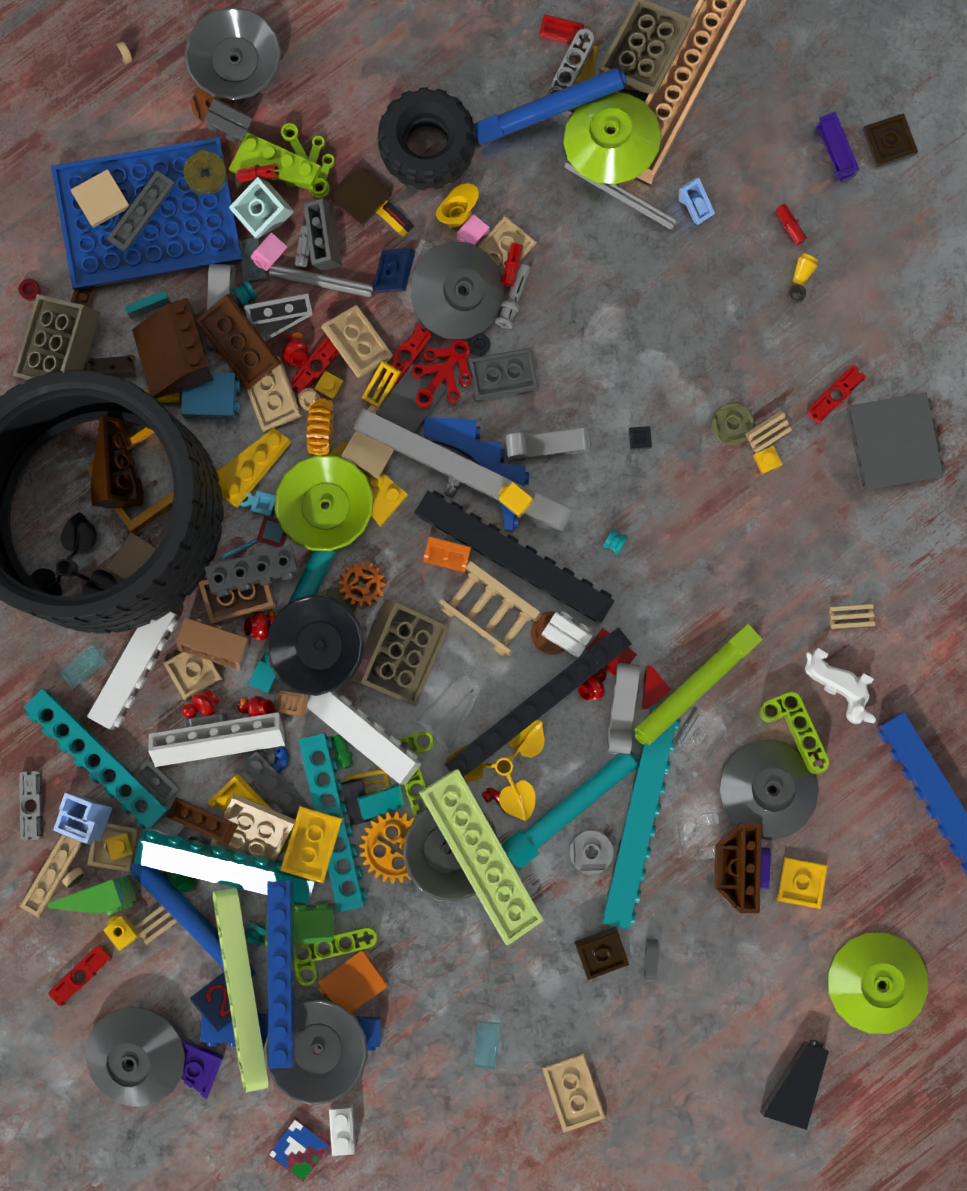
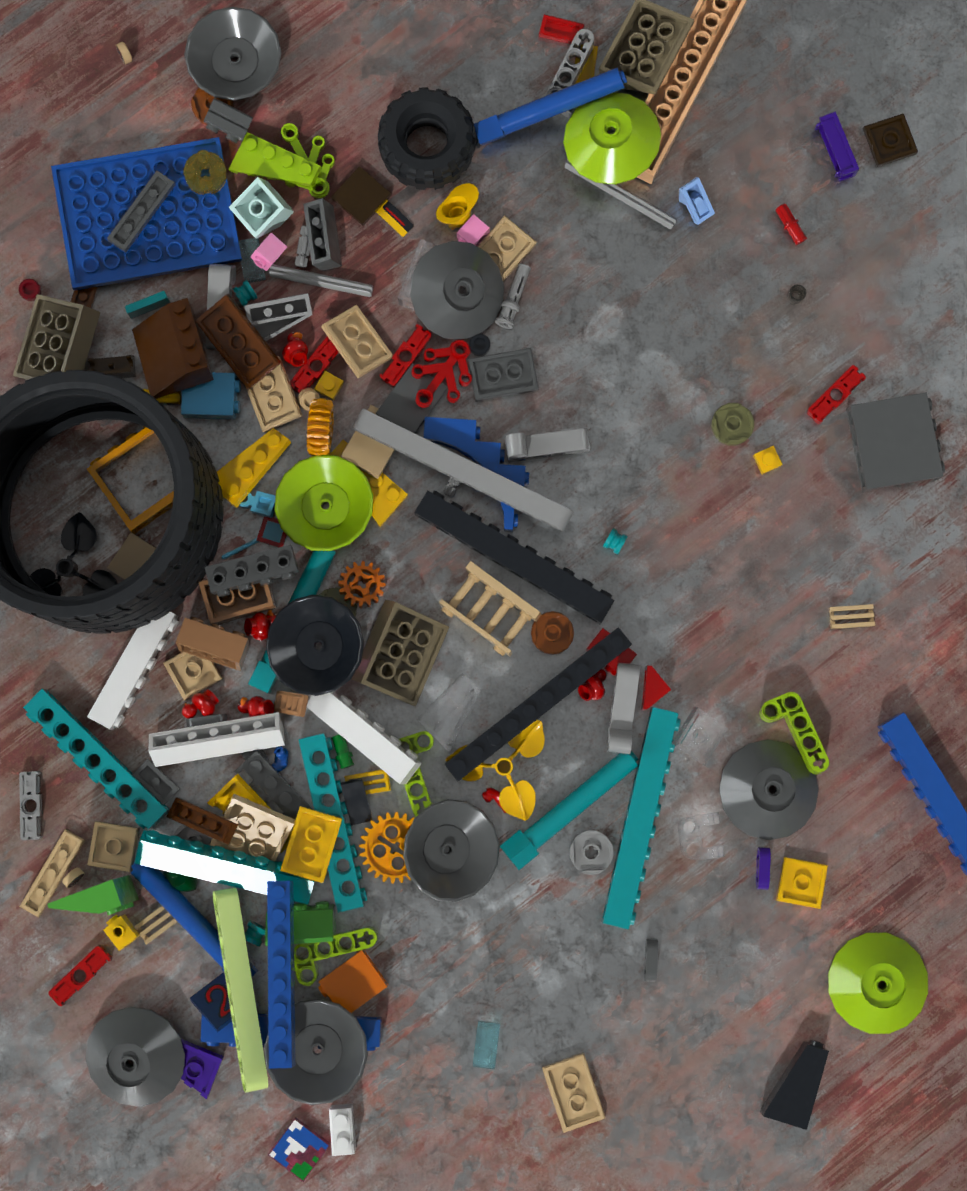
(82, 818): light blue plate -> none
(83, 667): clear light blue tile -> none
(100, 198): tan tile -> none
(113, 473): reddish brown wedge -> none
(119, 846): yellow plate -> none
(262, 172): red axle -> none
(381, 801): teal tile -> none
(390, 369): yellow tile -> none
(393, 270): dark blue tile -> none
(447, 554): orange hinge -> none
(481, 856): yellowish green plate -> none
(512, 265): red axle -> none
(515, 499): yellow brick -> none
(567, 634): white brick -> none
(601, 953): dark brown tile -> none
(640, 438): black tile -> none
(697, 685): lime brick -> none
(739, 867): reddish brown wedge -> none
(769, 435): tan tile -> none
(805, 267): yellow cone -> none
(842, 682): white animal -> none

